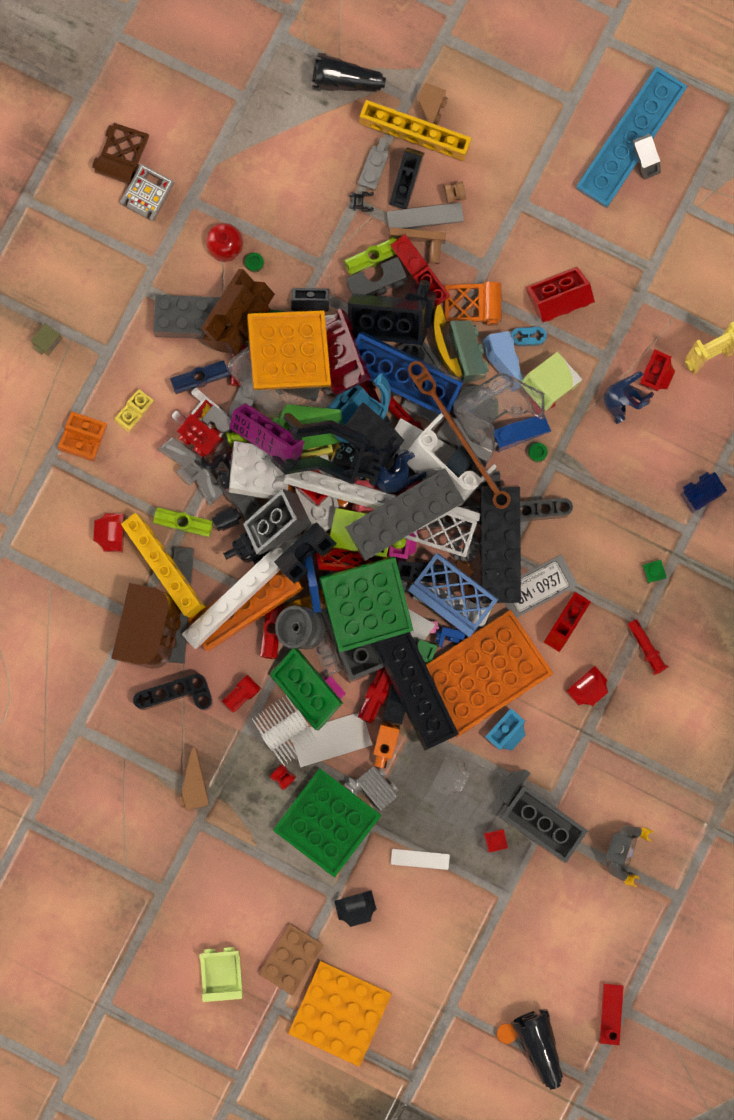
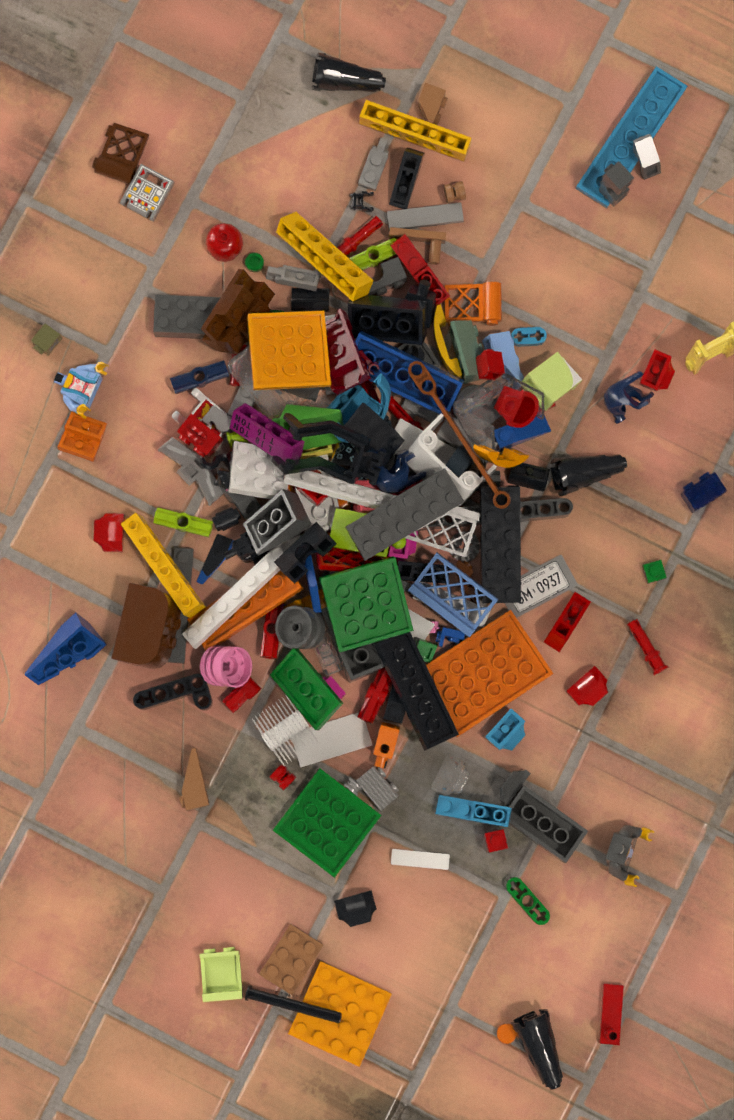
(69, 645): none -> blue wedge
(81, 386): none -> torso
(134, 410): light yellow slope -> none
(215, 557): none -> black sticker
(226, 666): none -> bright pink wheel
(293, 1005): none -> black axle
(294, 277): none -> light grey hinge
(324, 256): none -> yellow brick
(350, 243): none -> red pin
(369, 362): none -> dark red hand
(473, 811): none -> dark azure slope
(490, 365): none -> red brick
(509, 458): none -> light orange slope
(517, 406): none -> red container
(529, 476): none -> black slope
(533, 916): none -> green beam
(537, 452): green tile -> none
(560, 294): red slope -> none
(582, 471): none -> black cone
(615, 183): none -> dark grey arch

